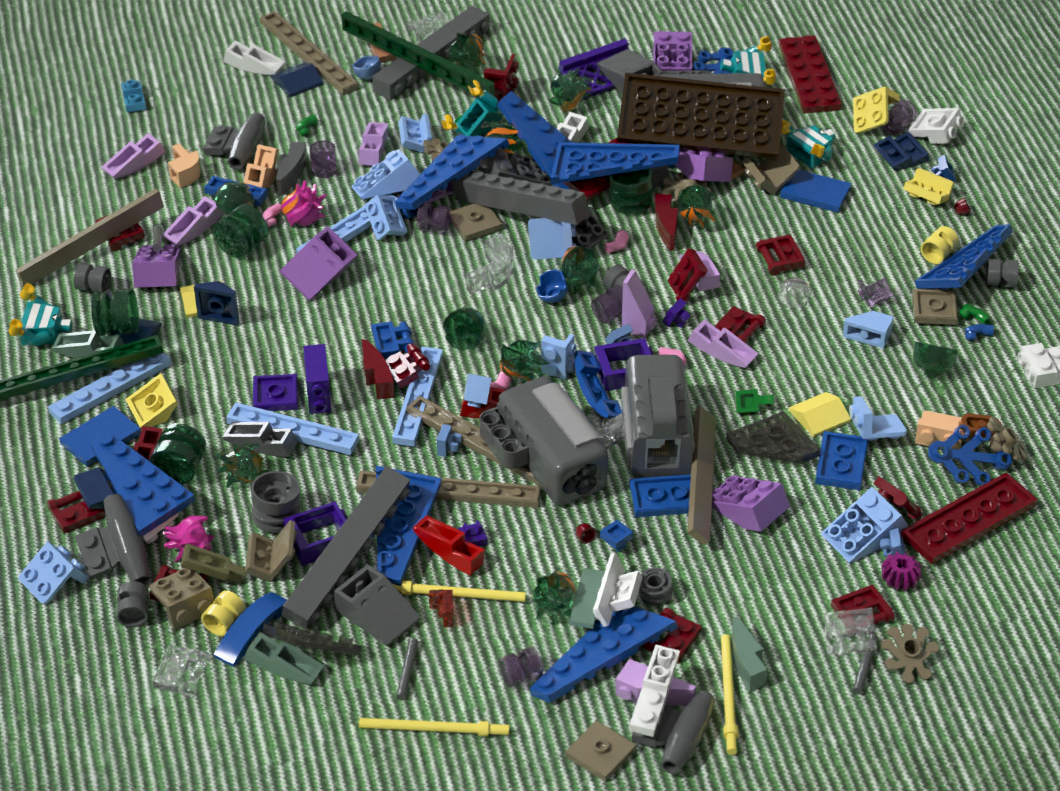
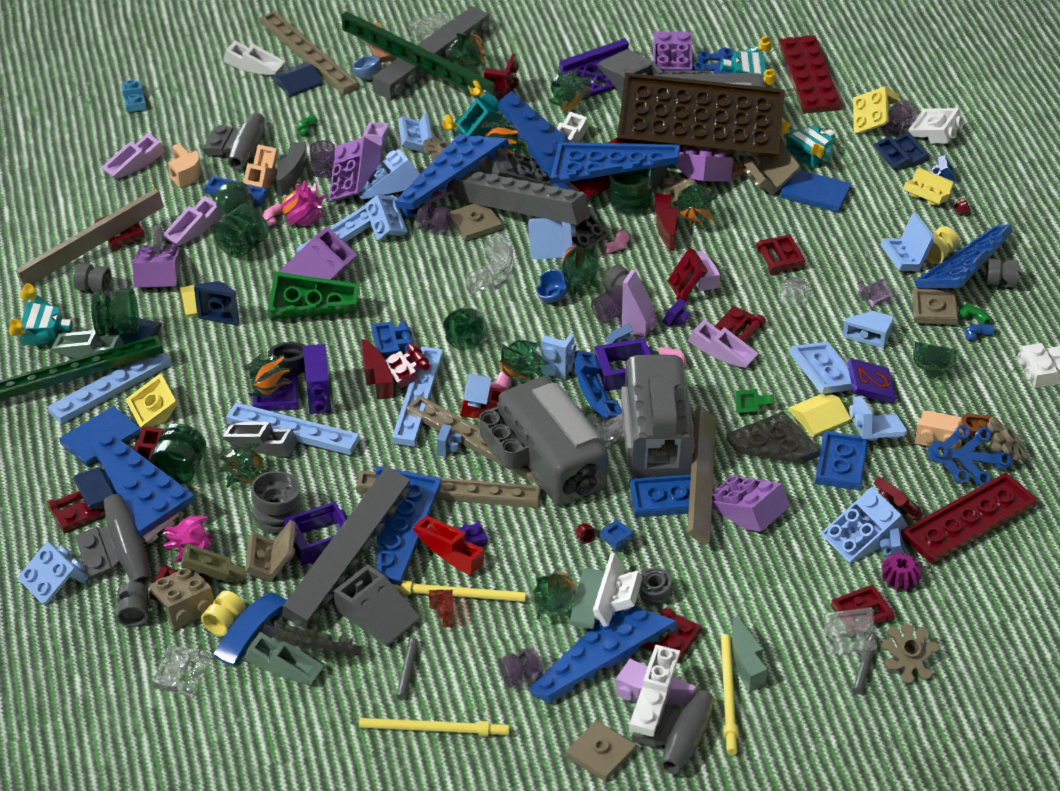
(267, 375): none -> clear green hair
(293, 356): none -> black tyre
(310, 296): none -> green wedge
(353, 167): none -> medium lavender slope
(823, 366): none -> light blue plate
(871, 380): none -> dark purple tile
(912, 248): none -> light blue bracket

